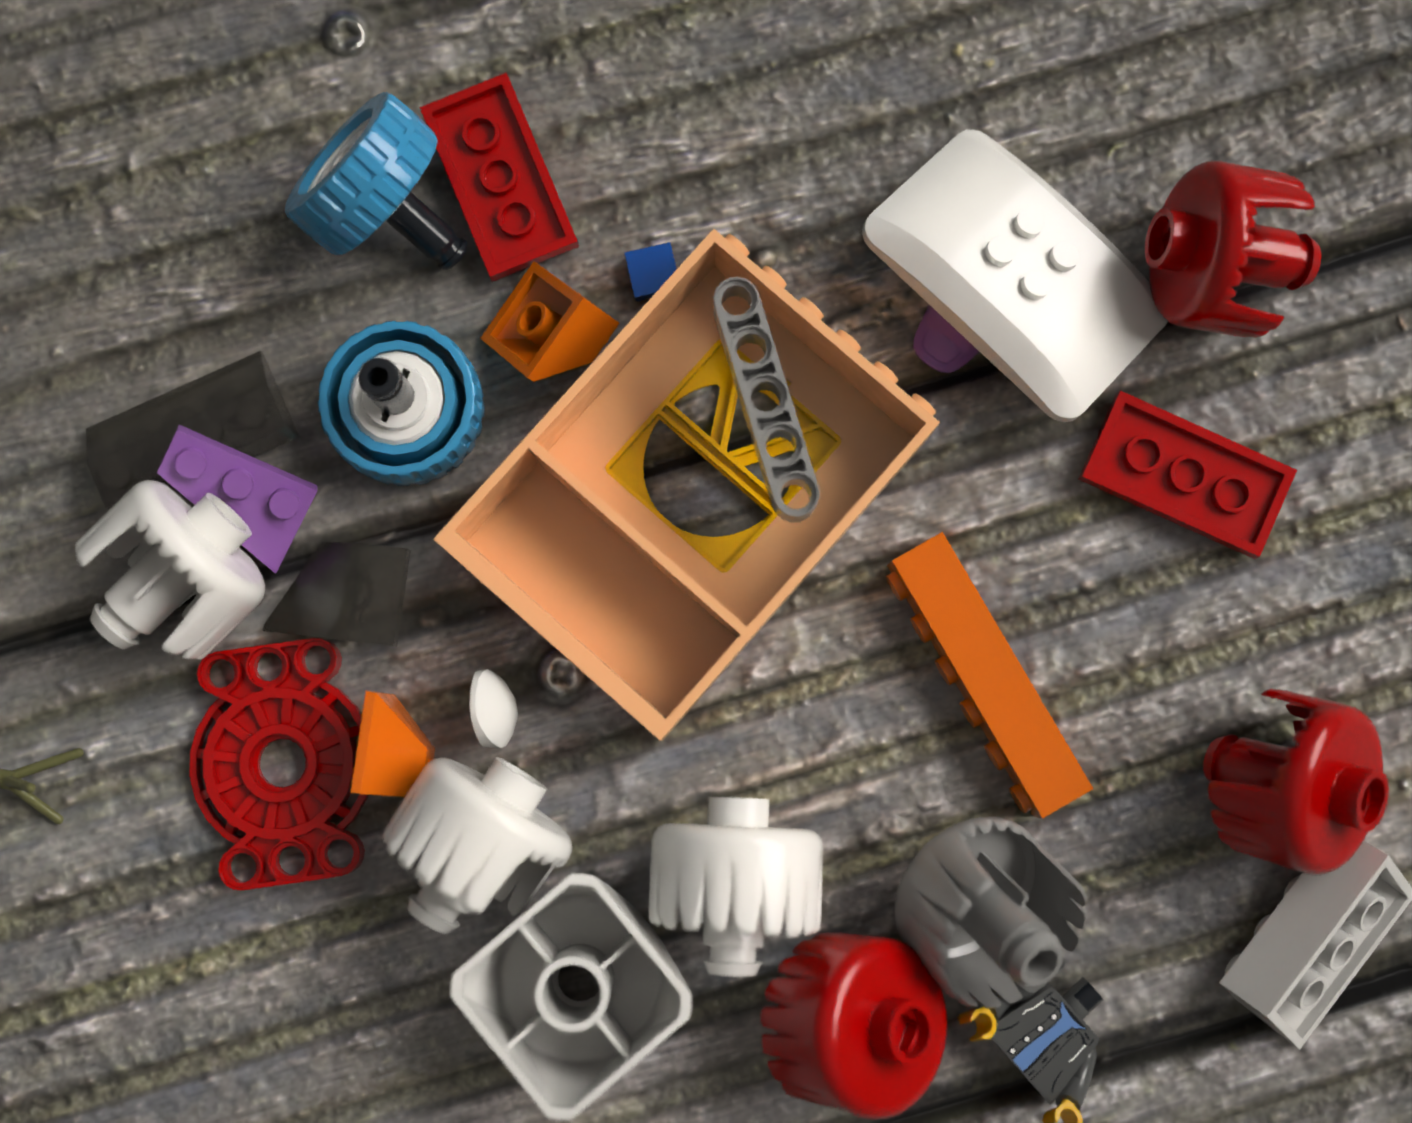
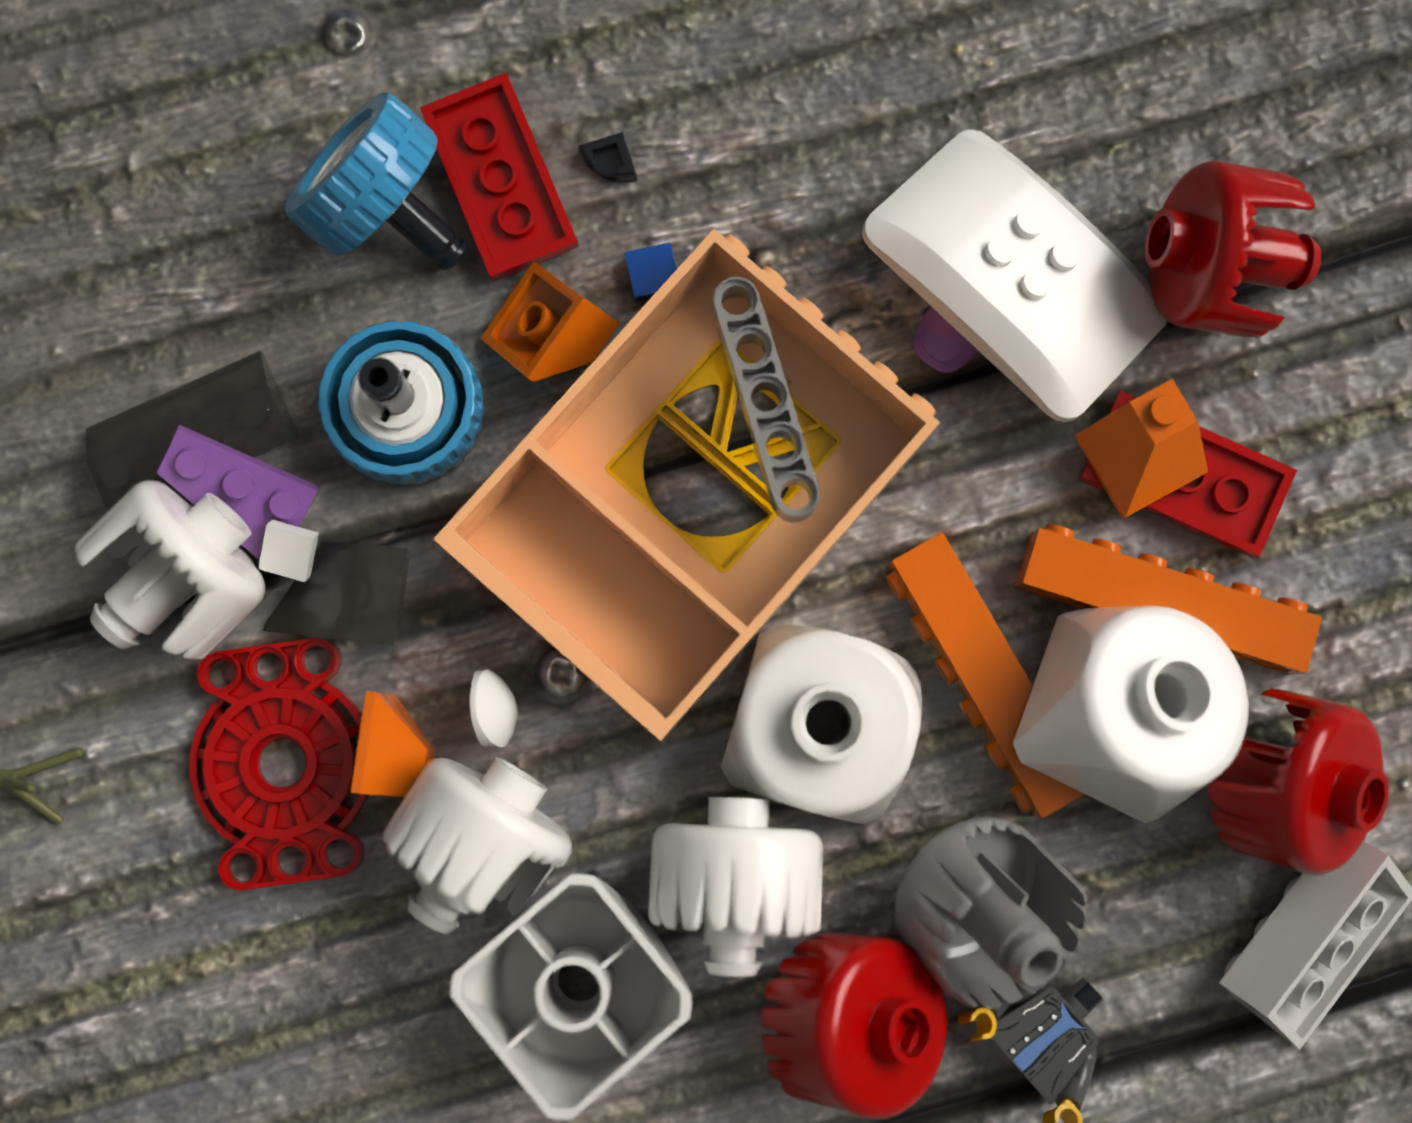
(288, 550): none -> white tile
(609, 158): none -> black tile
(769, 735): none -> white piece
(1099, 576): none -> orange brick
(1134, 707): none -> white piece
(1145, 448): none -> orange slope

